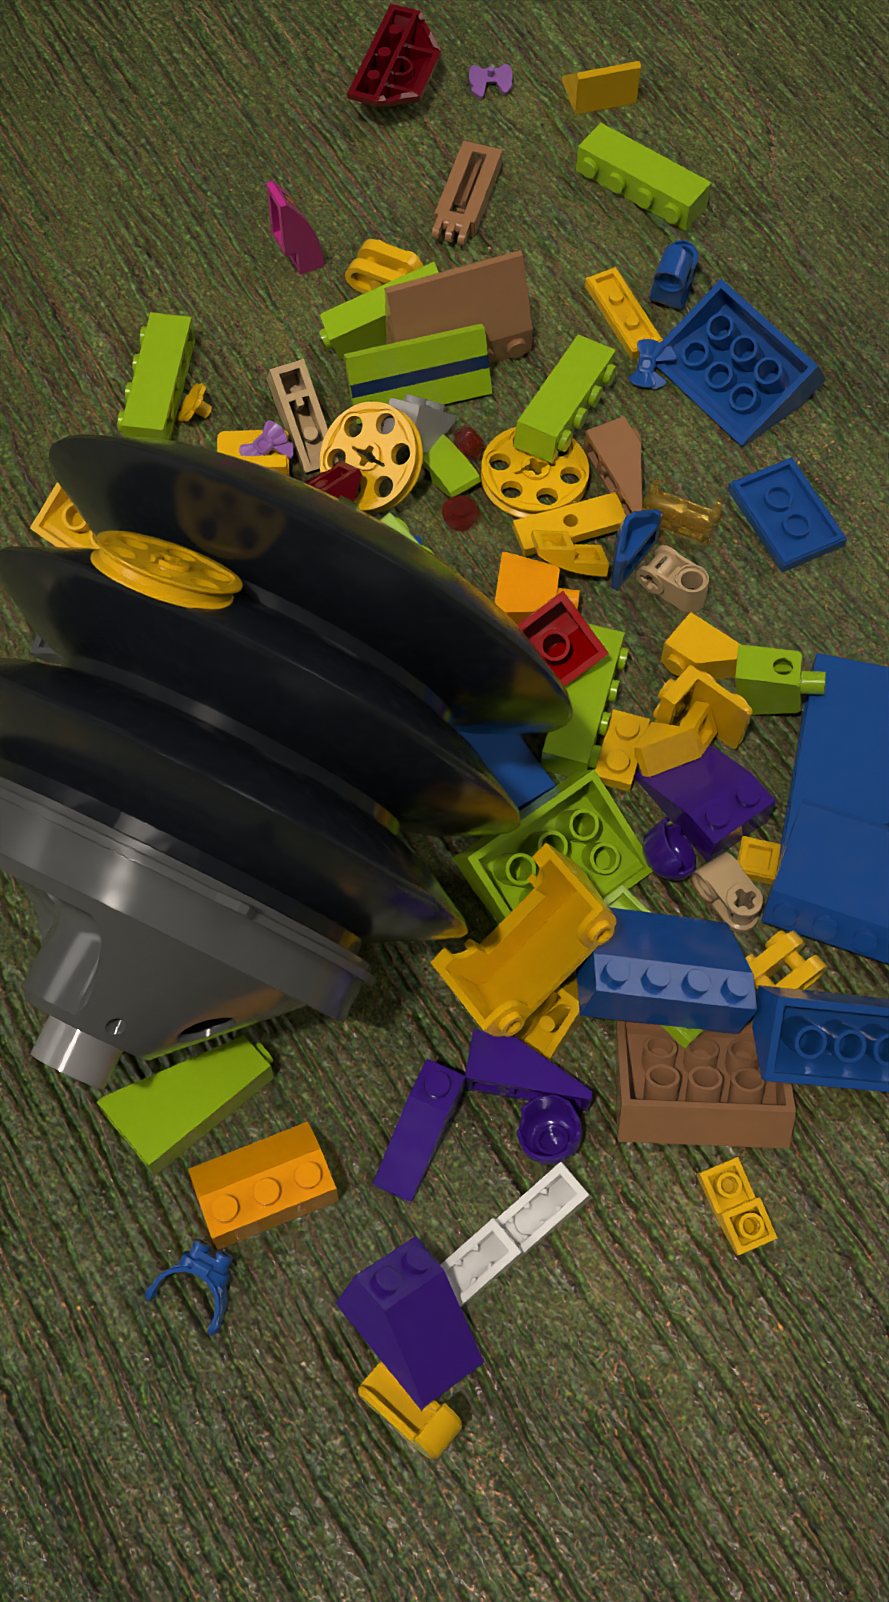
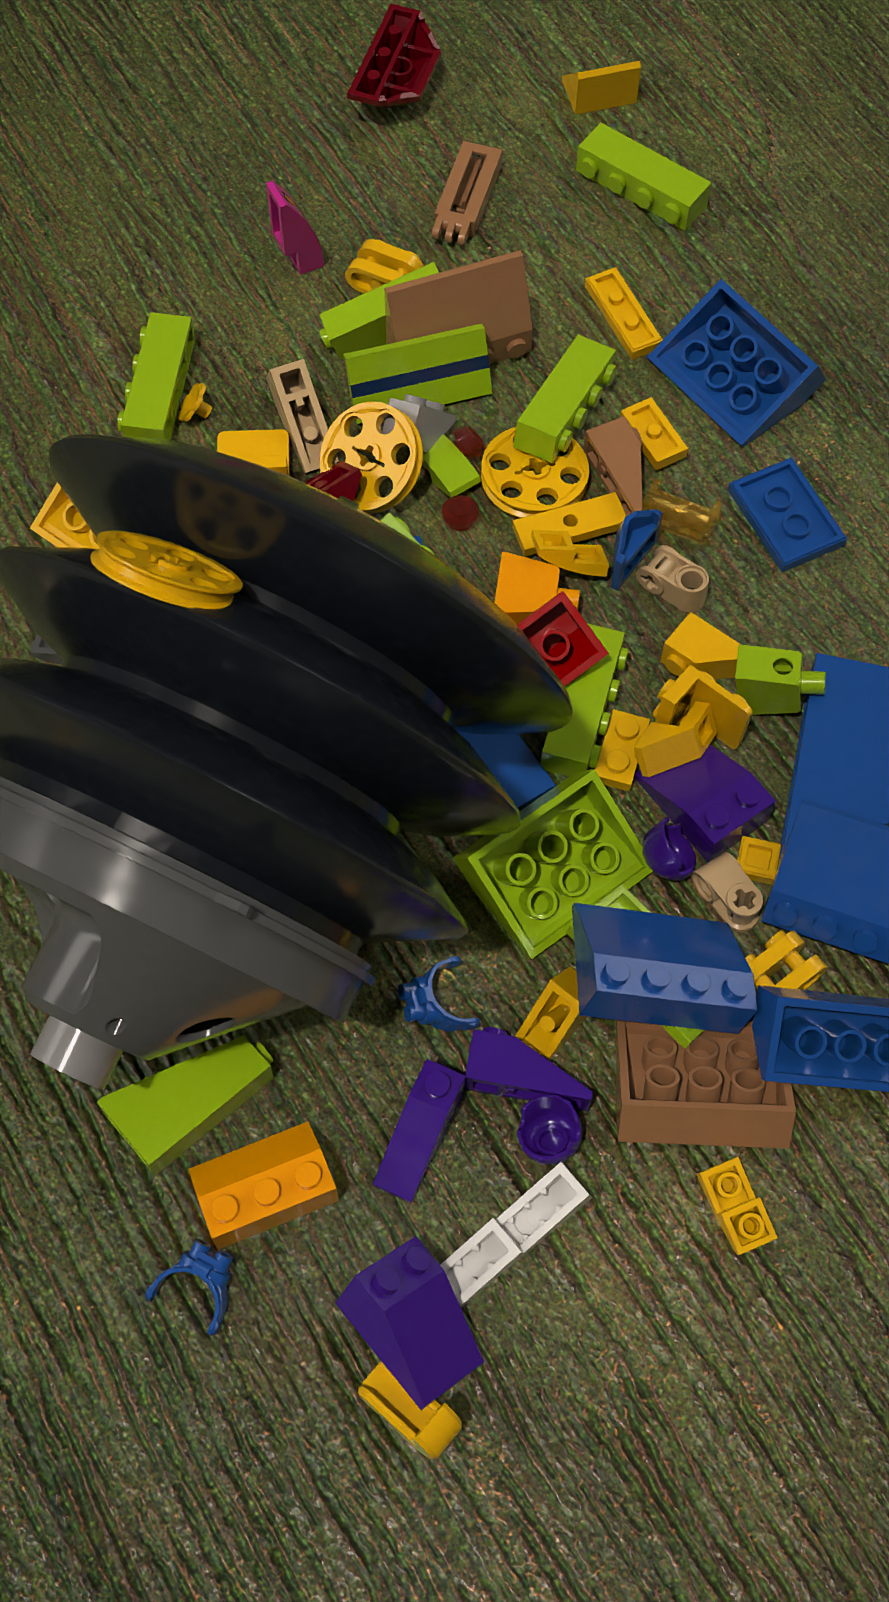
(271, 438): medium lavender piece -> none
(423, 1005): none -> blue helmet
(480, 77): medium lavender piece -> none
(530, 948): yellow windscreen -> none
(650, 353): blue piece -> none
(659, 439): none -> yellow plate
(675, 275): blue piece -> none

